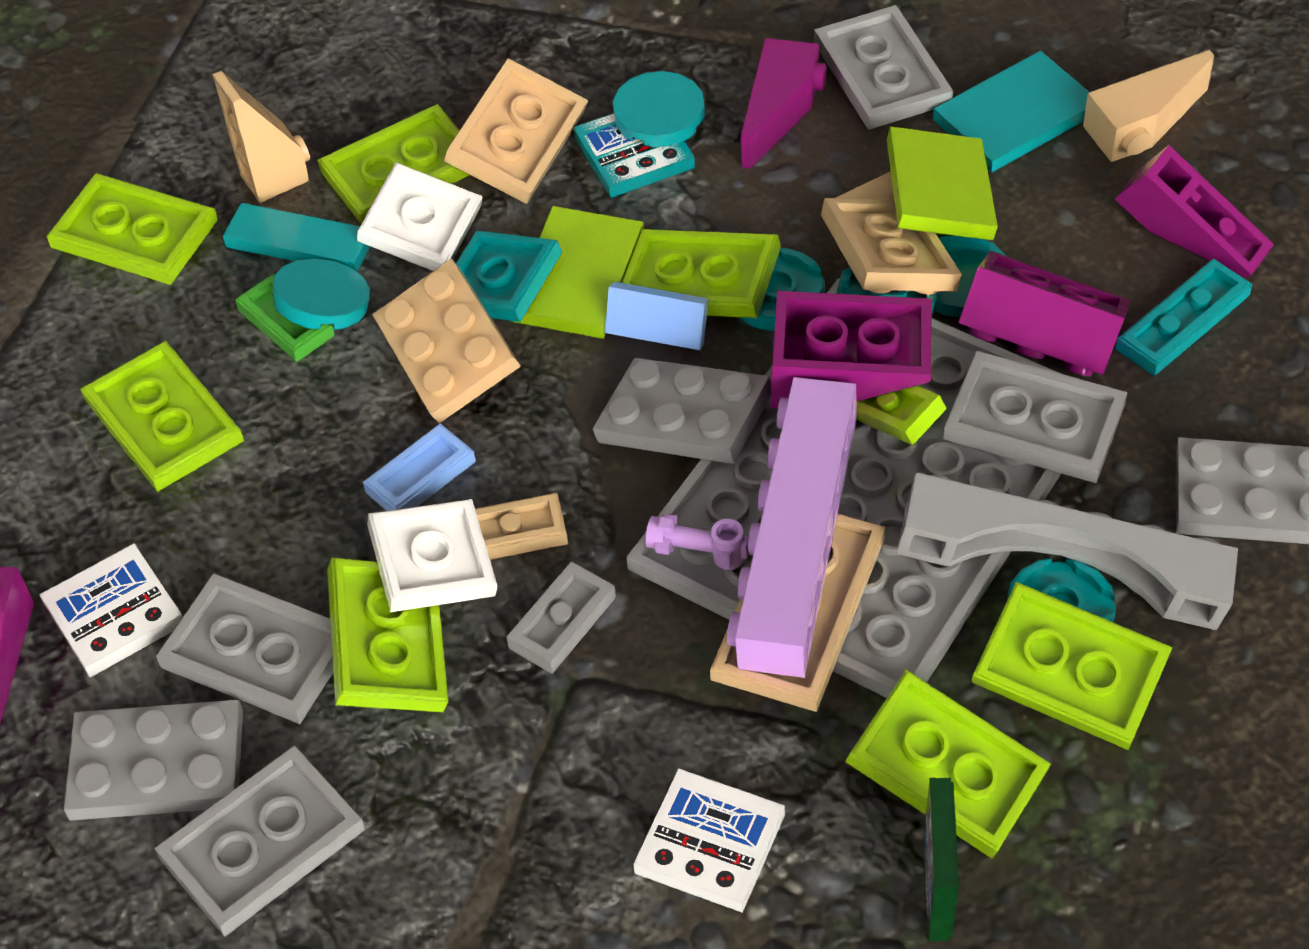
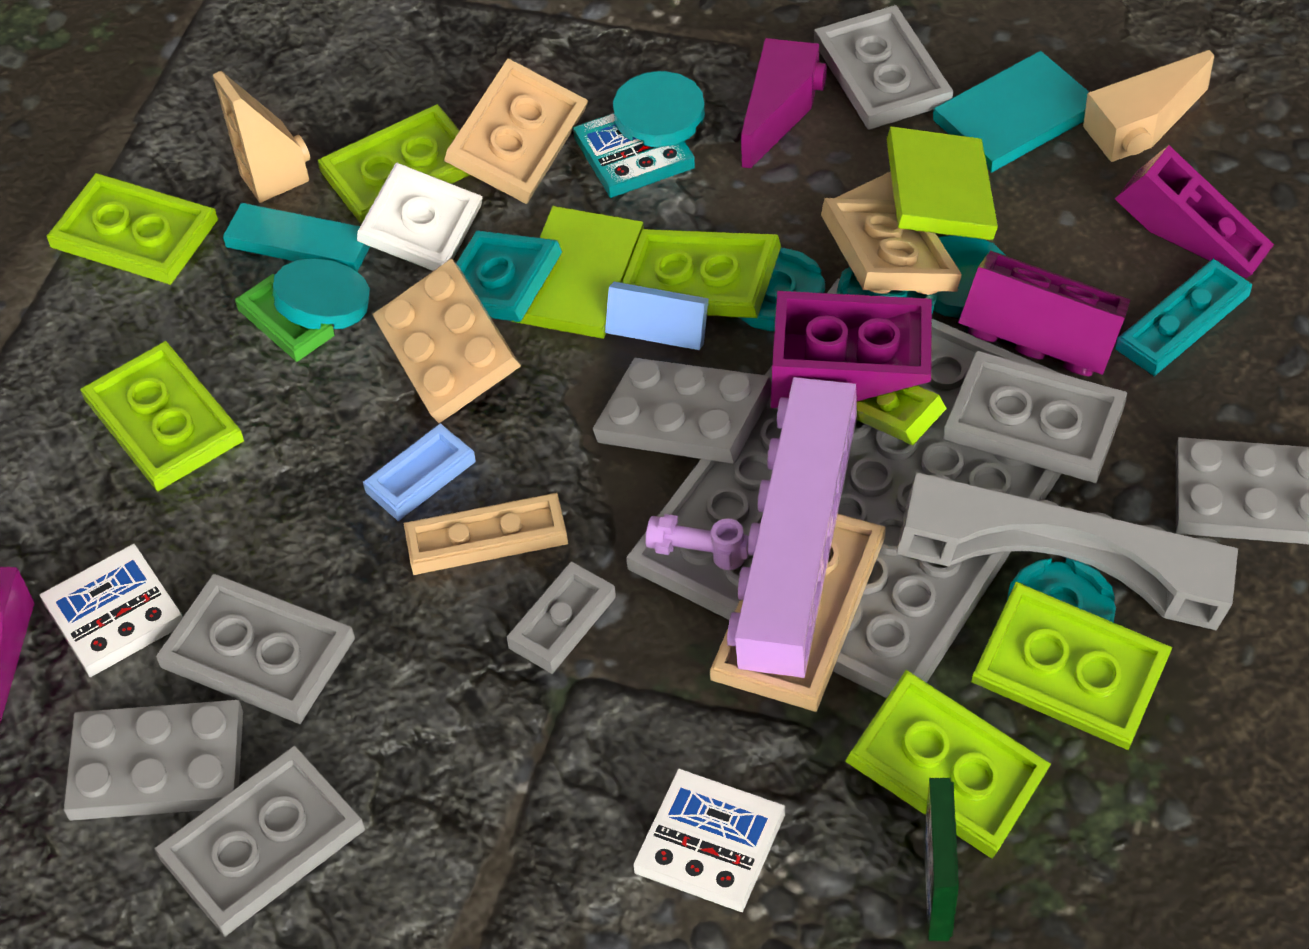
(379, 653): lime tile -> none
(431, 555): white tile -> none

